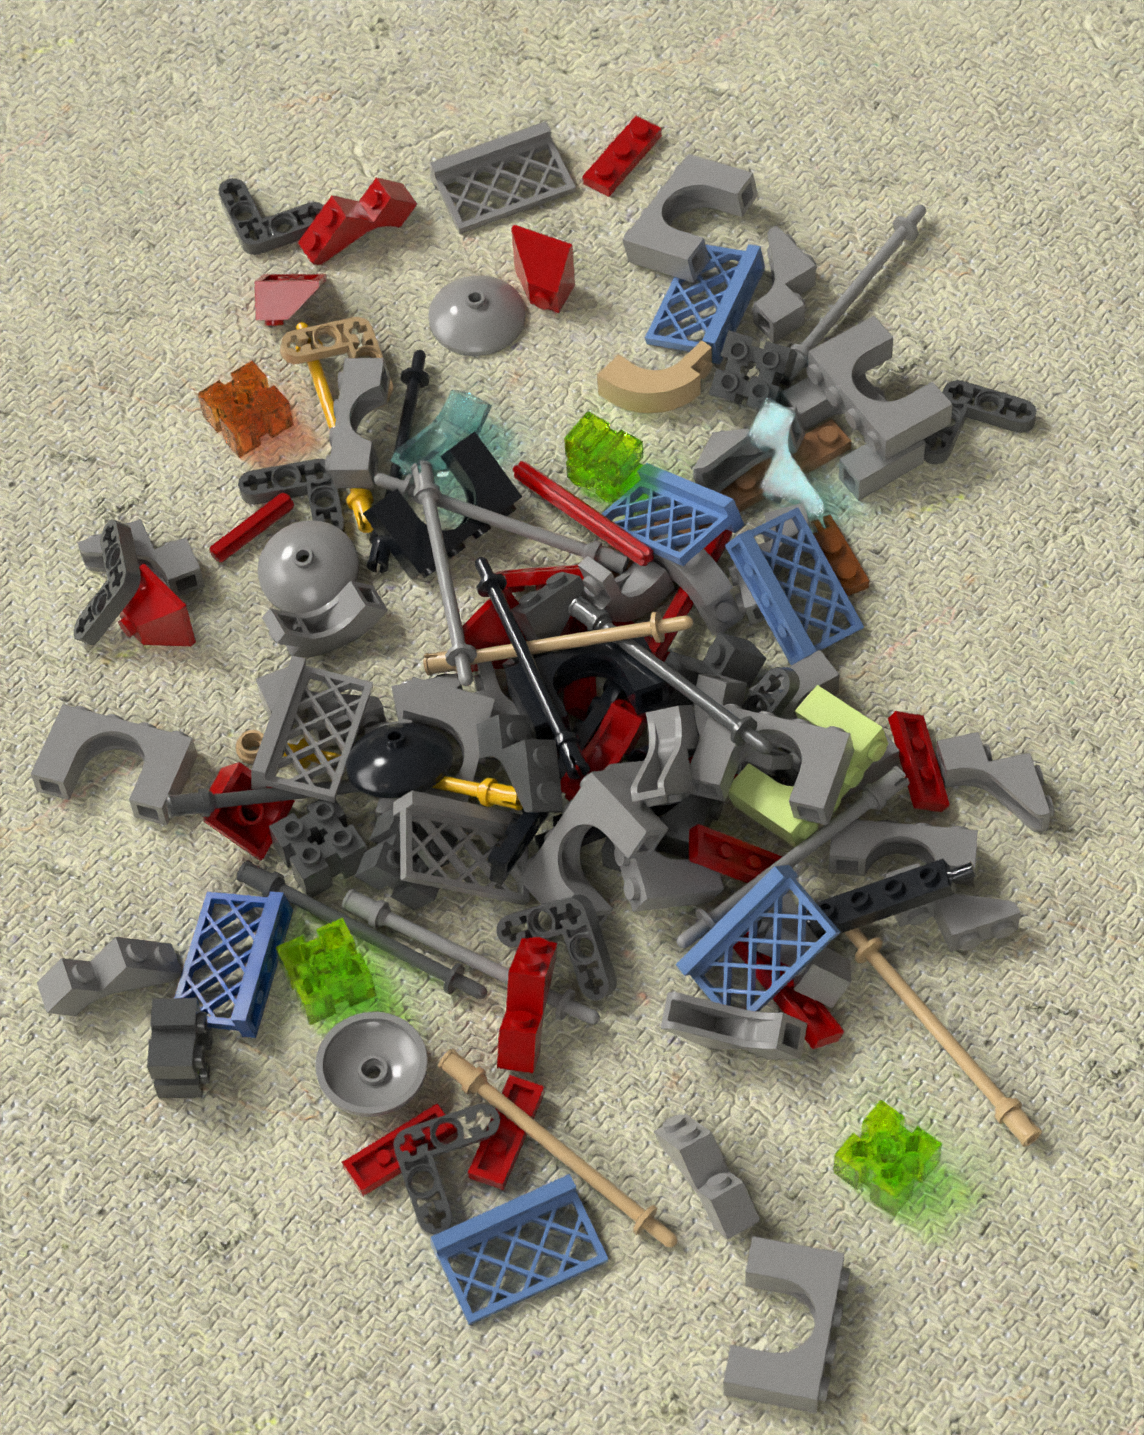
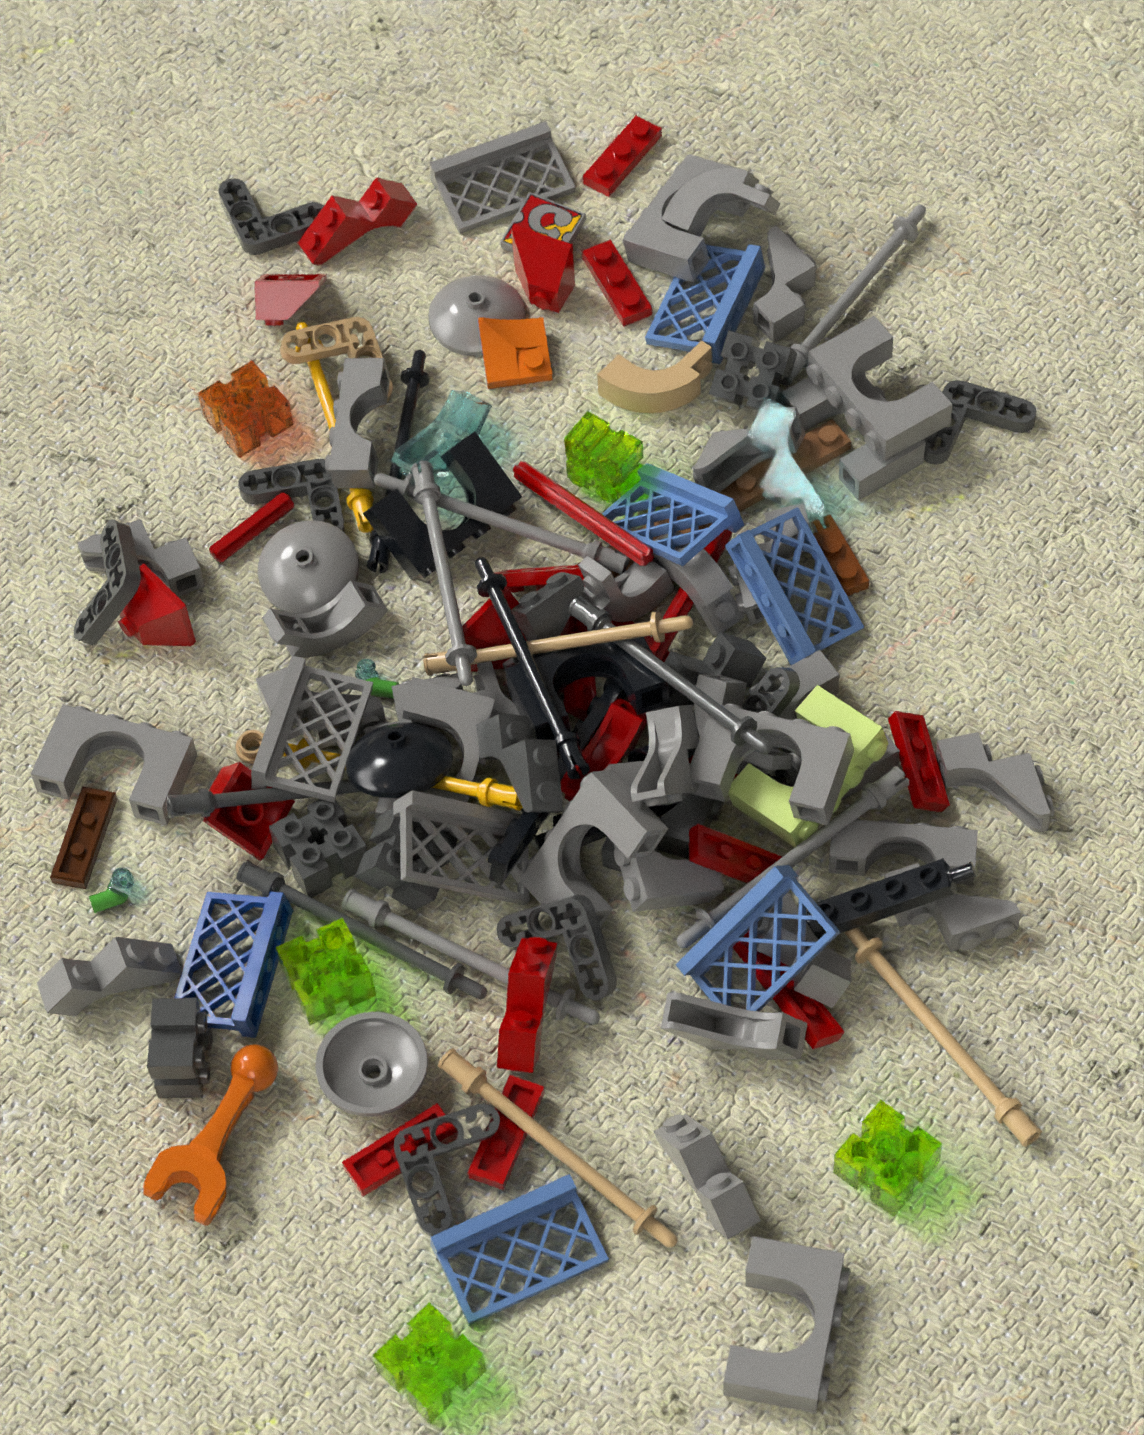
(83, 837): none -> reddish brown tile
(117, 891): none -> arm
(198, 1162): none -> orange piece
(367, 672): none -> arm
(425, 1384): none -> clear neon green brick
(514, 351): none -> orange plate
(545, 218): none -> tile
(617, 283): none -> red plate
(709, 191): none -> light grey arch

